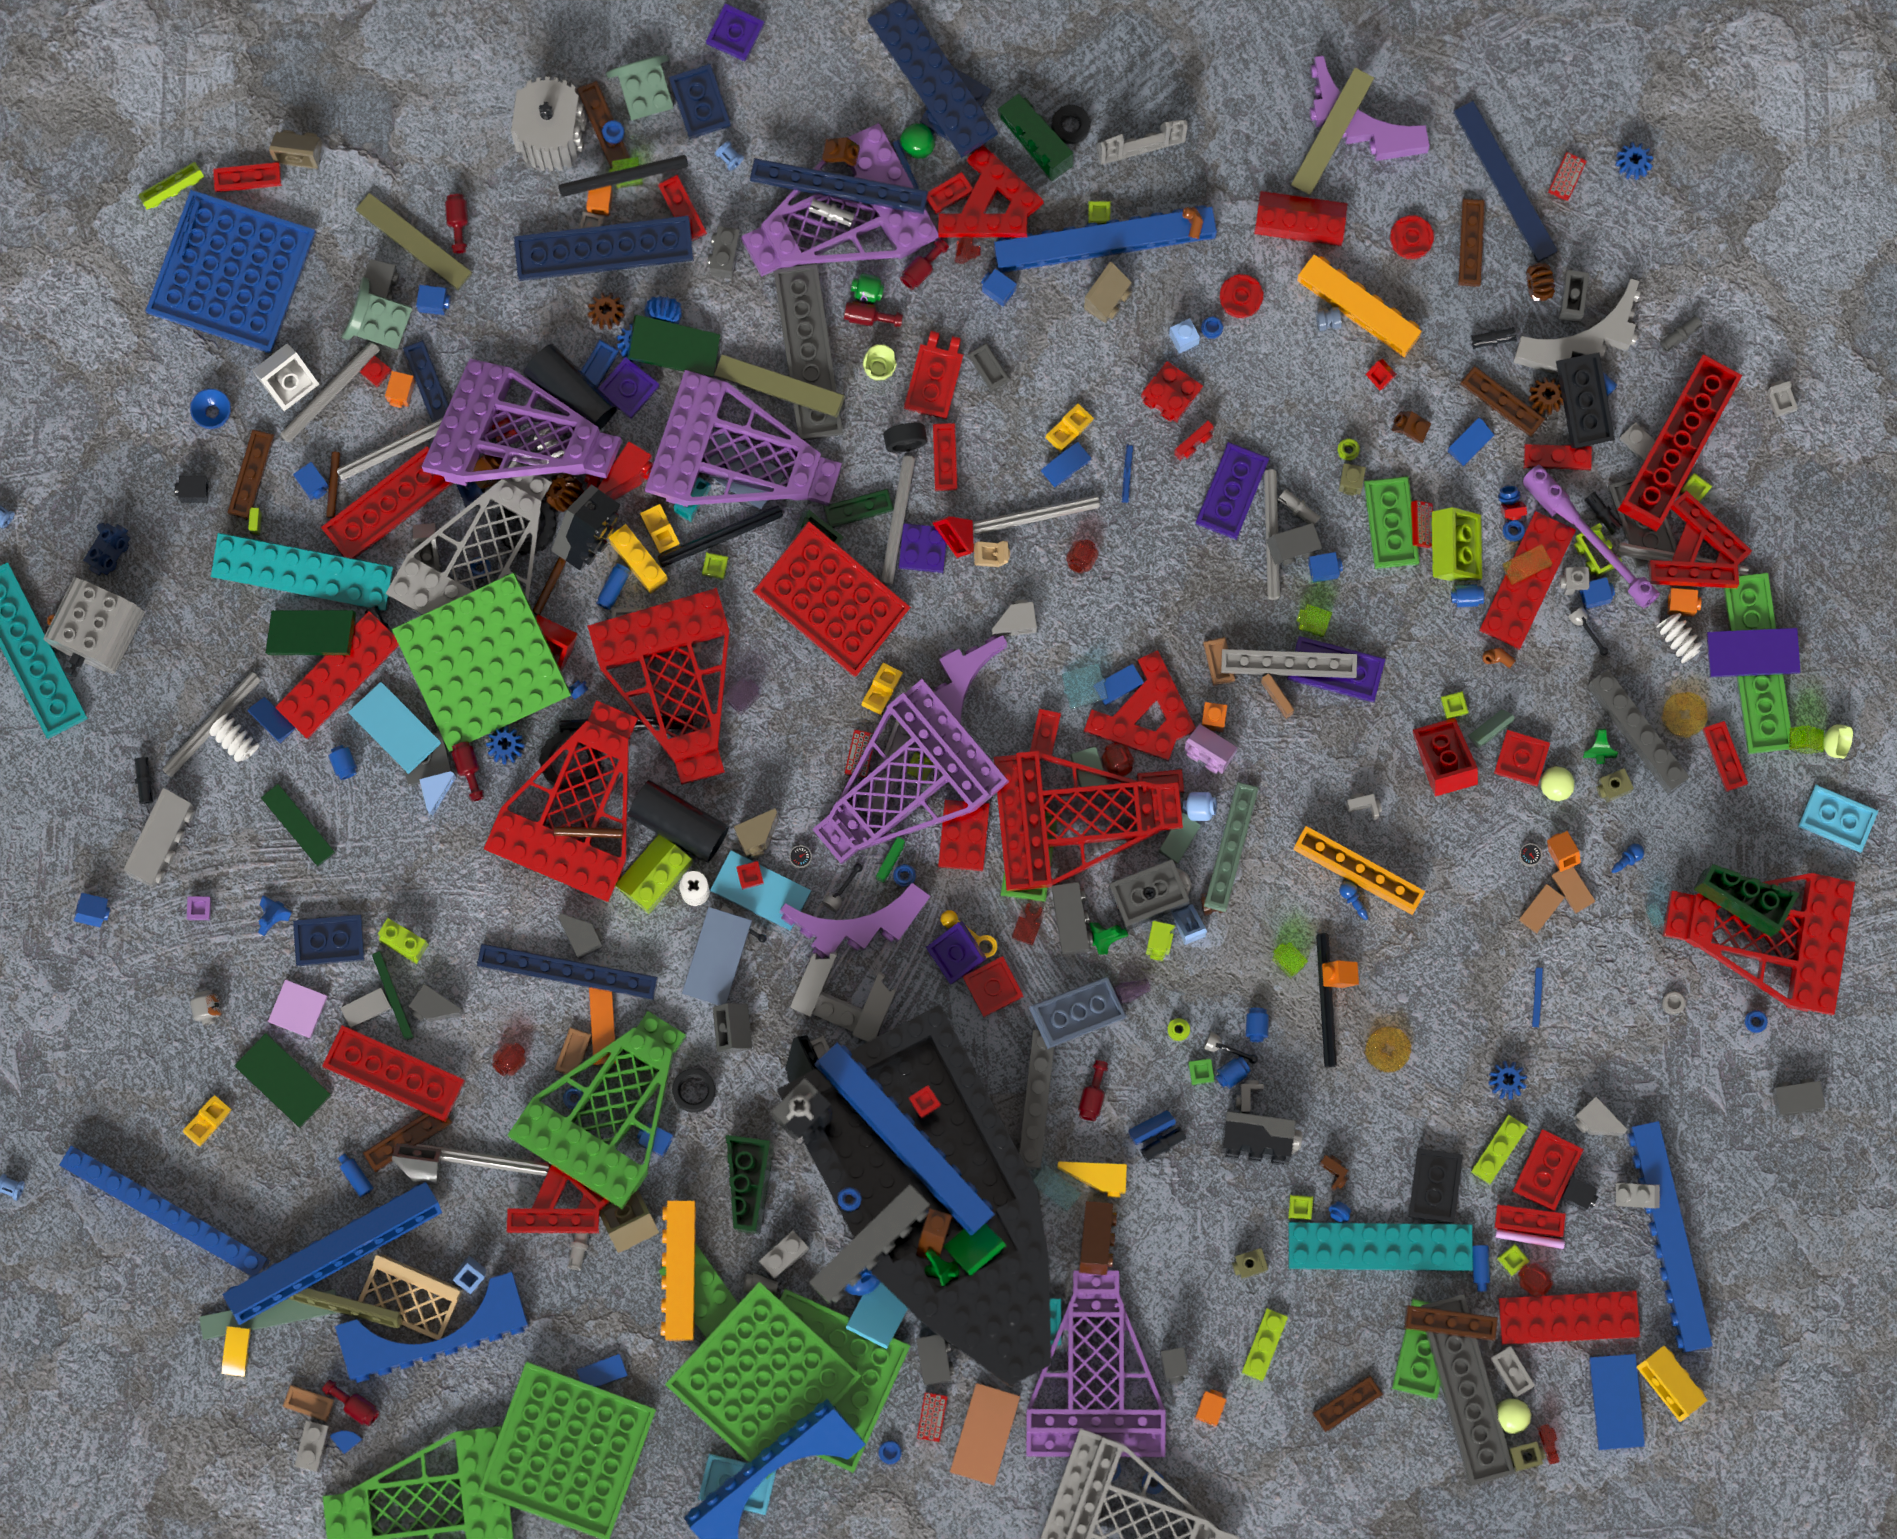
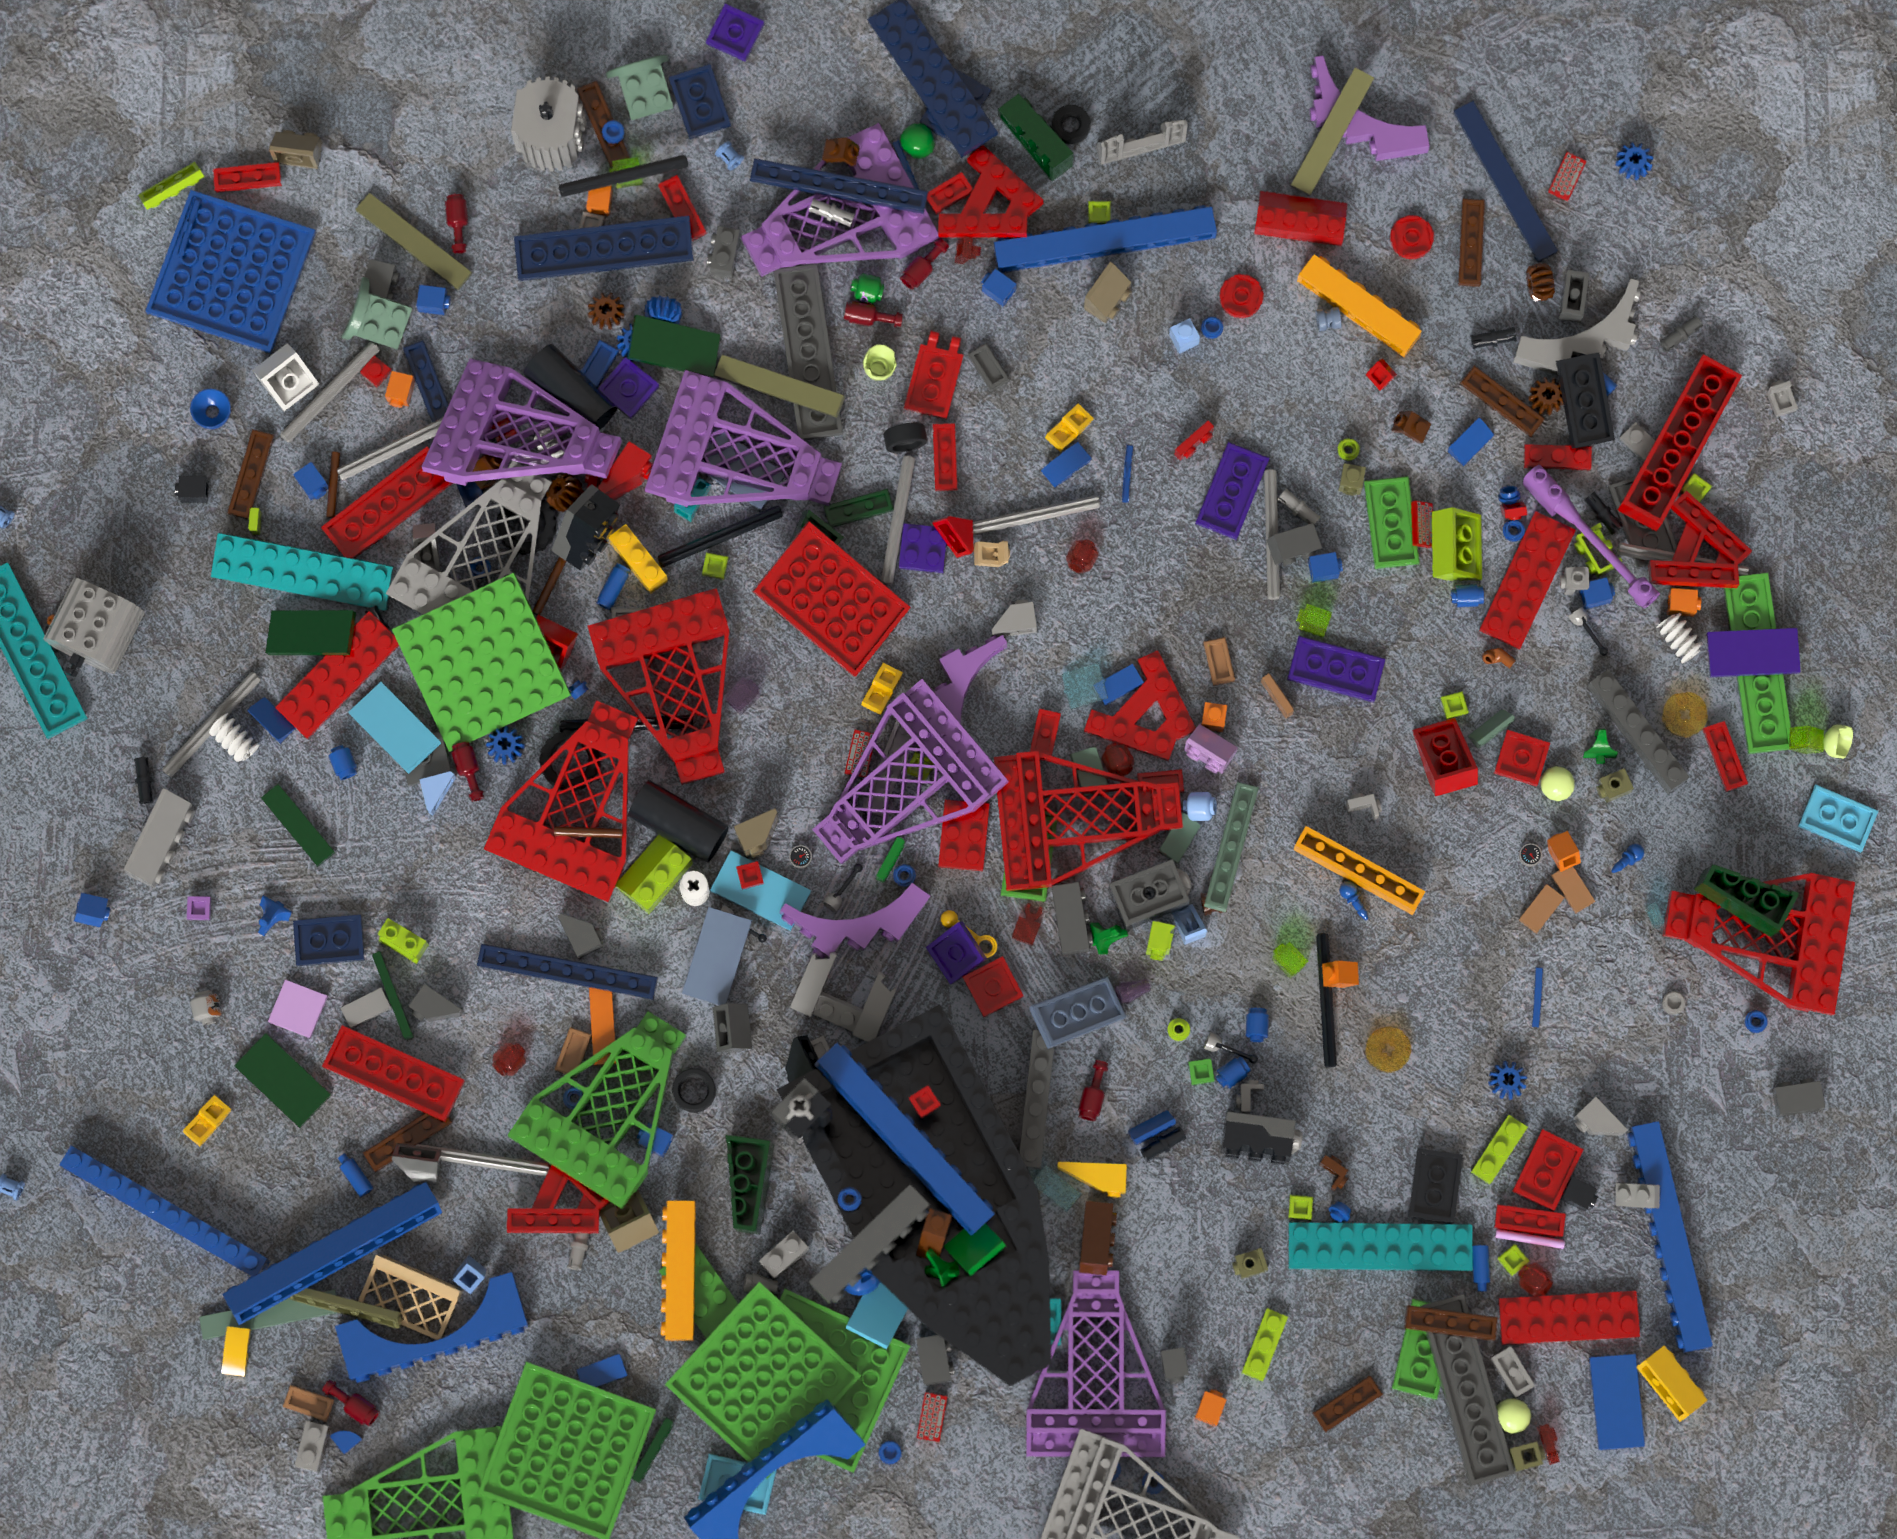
(107, 548): dark blue brick -> none
(653, 1450): none -> dark green tile
(659, 528): yellow slope -> none
(985, 1434): nougat tile -> none
(1171, 392): red plate -> none
(1195, 219): dark orange arm -> none
(1289, 663): light grey plate -> none
(1527, 564): tile -> none

